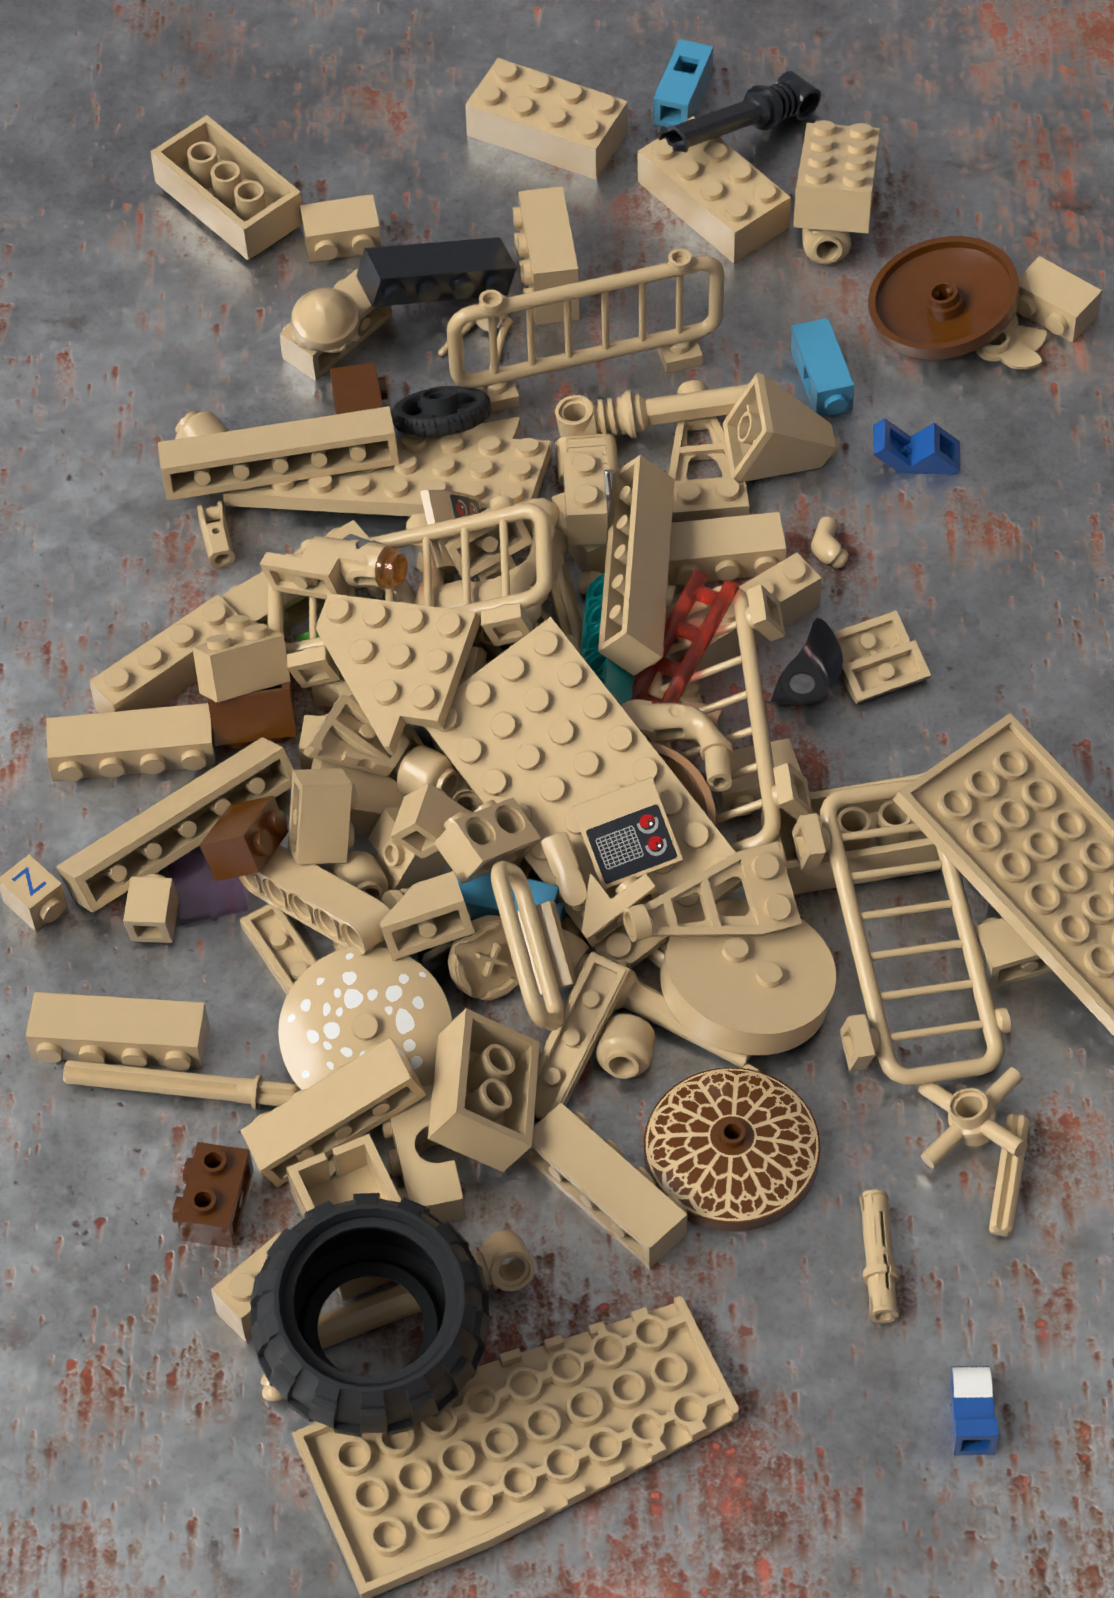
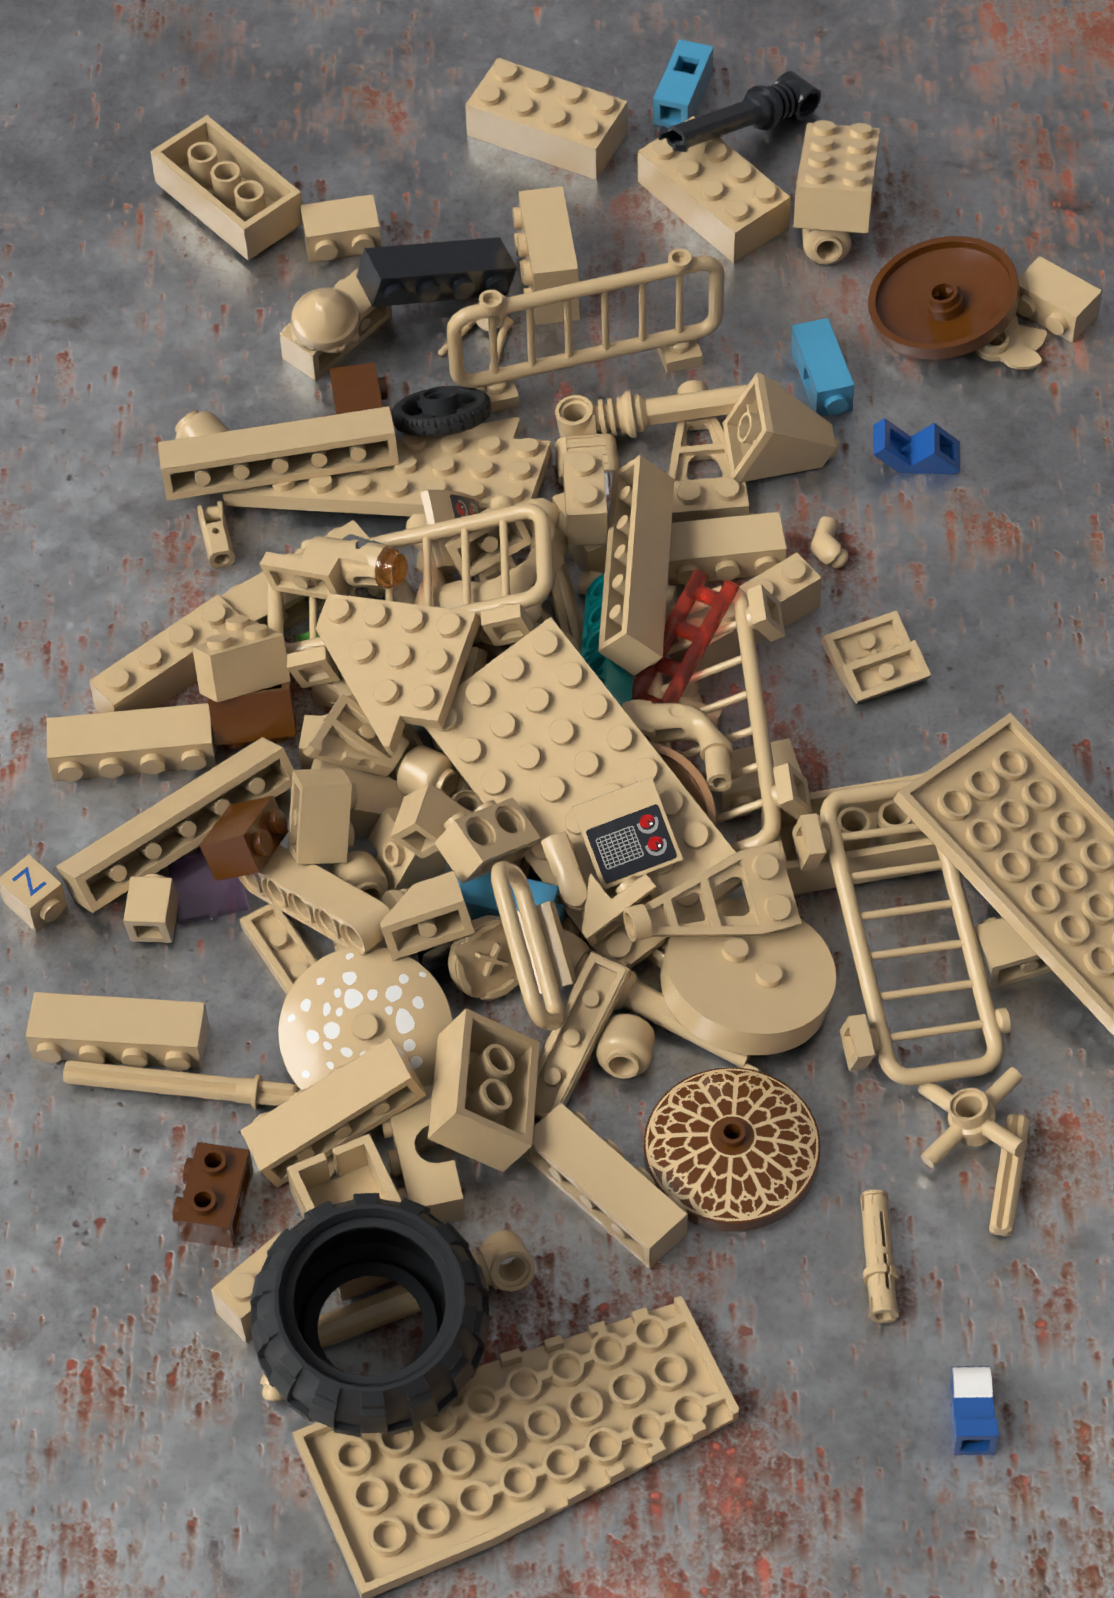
(820, 659): black piece -> none

